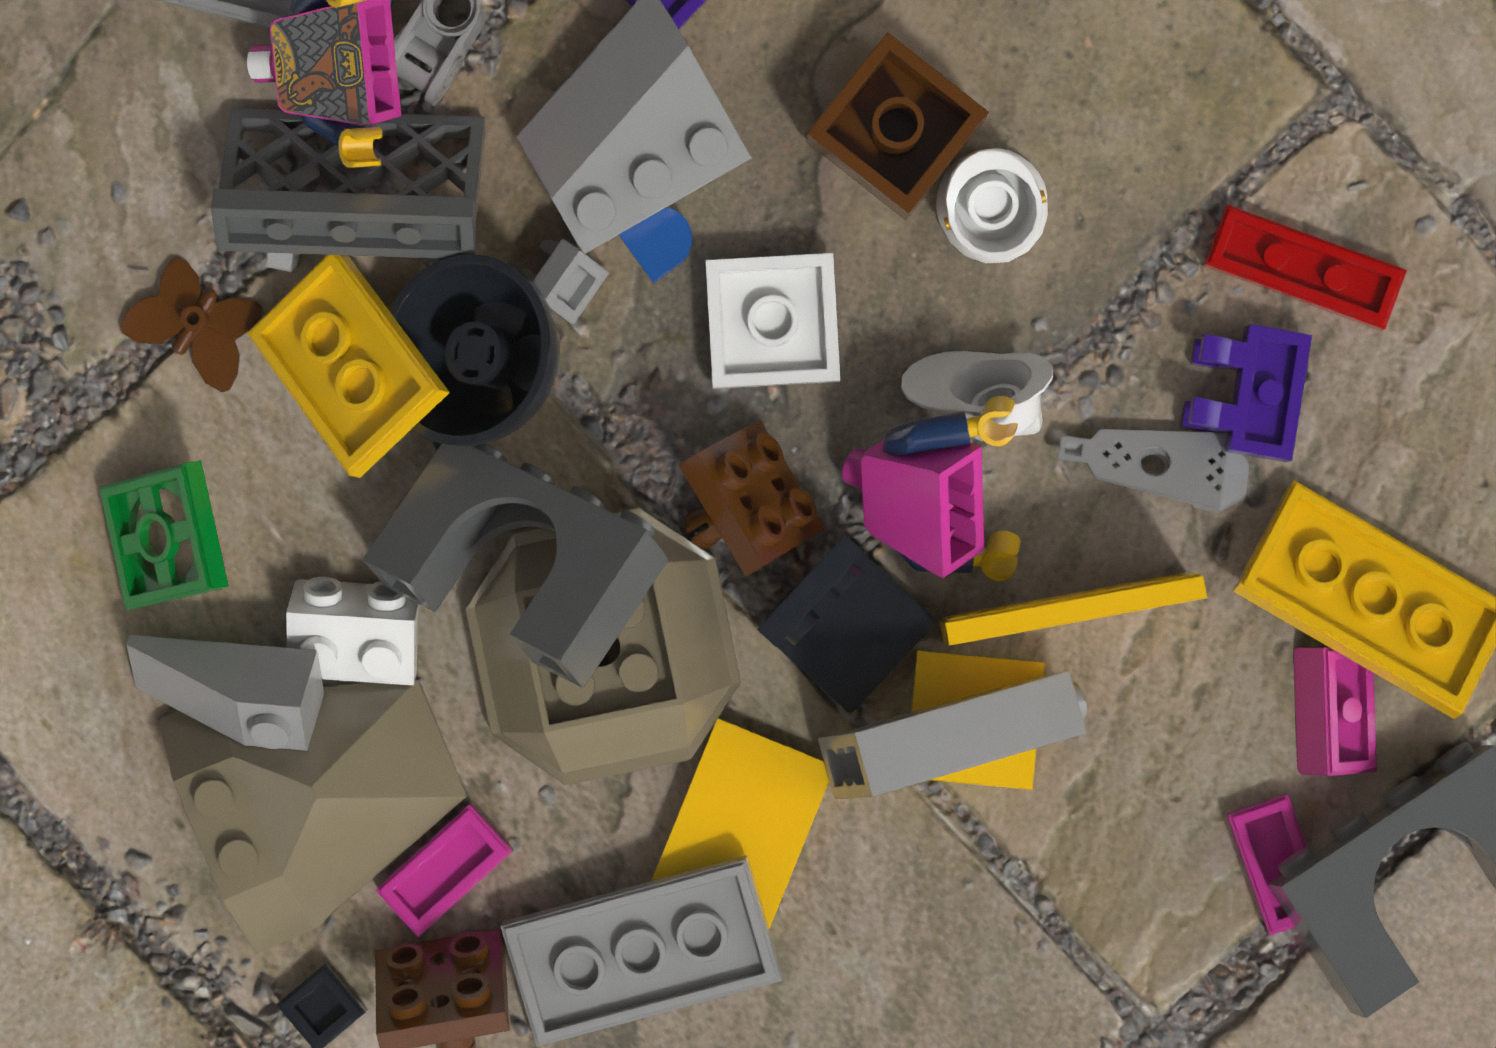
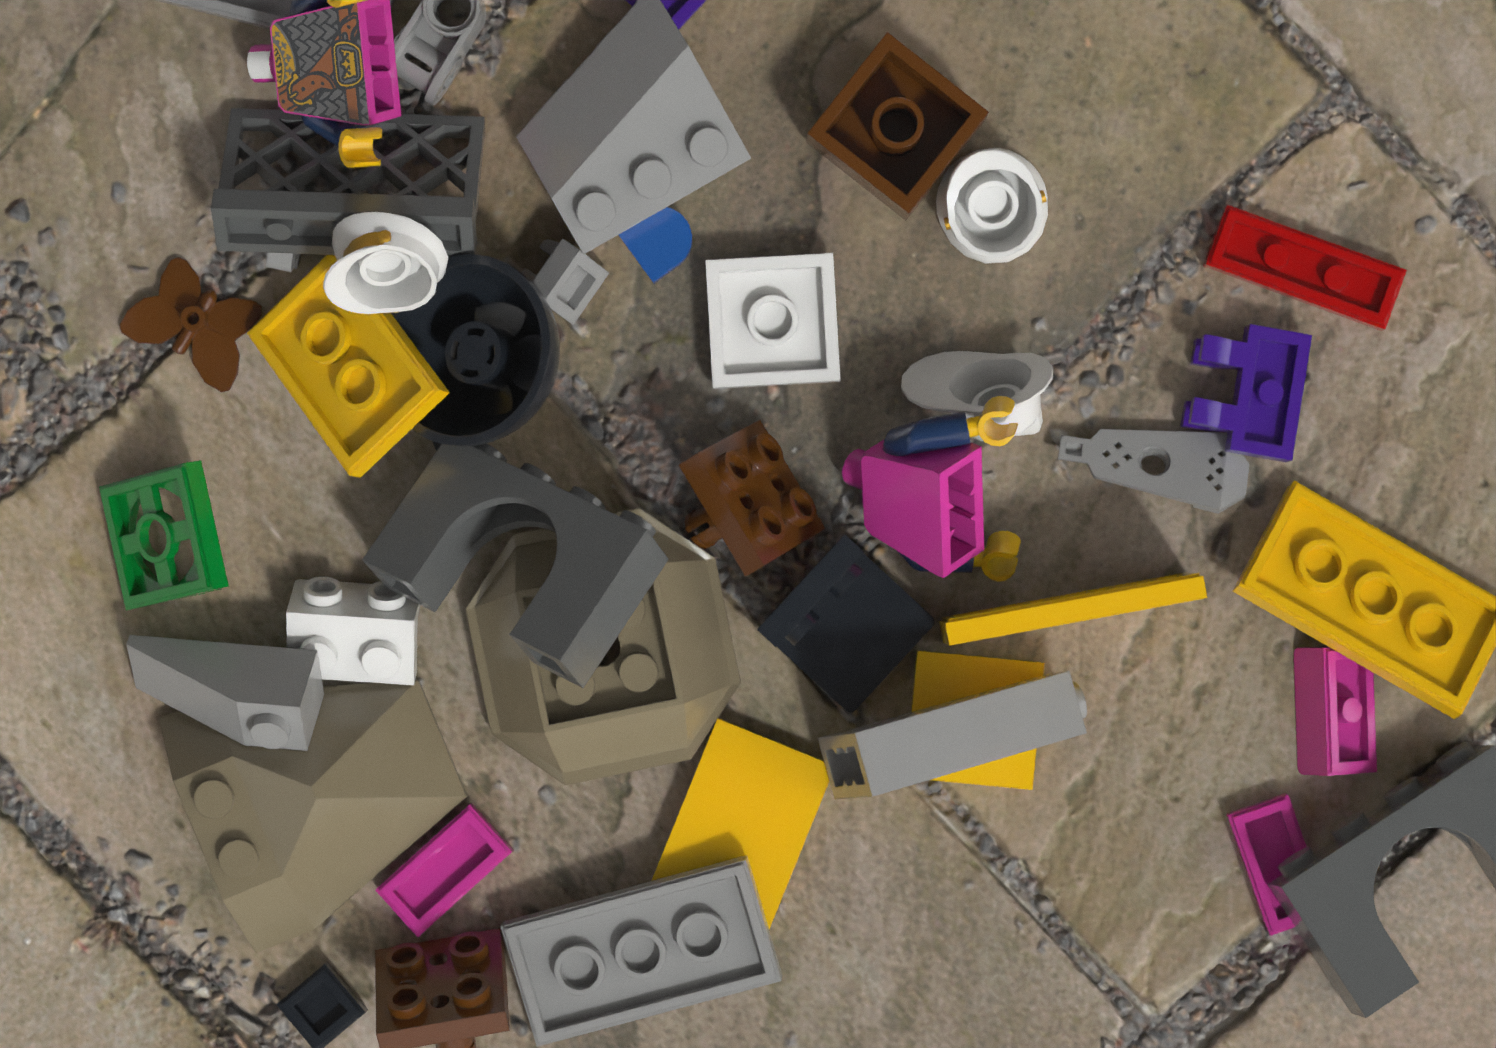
(383, 264): none -> white piece

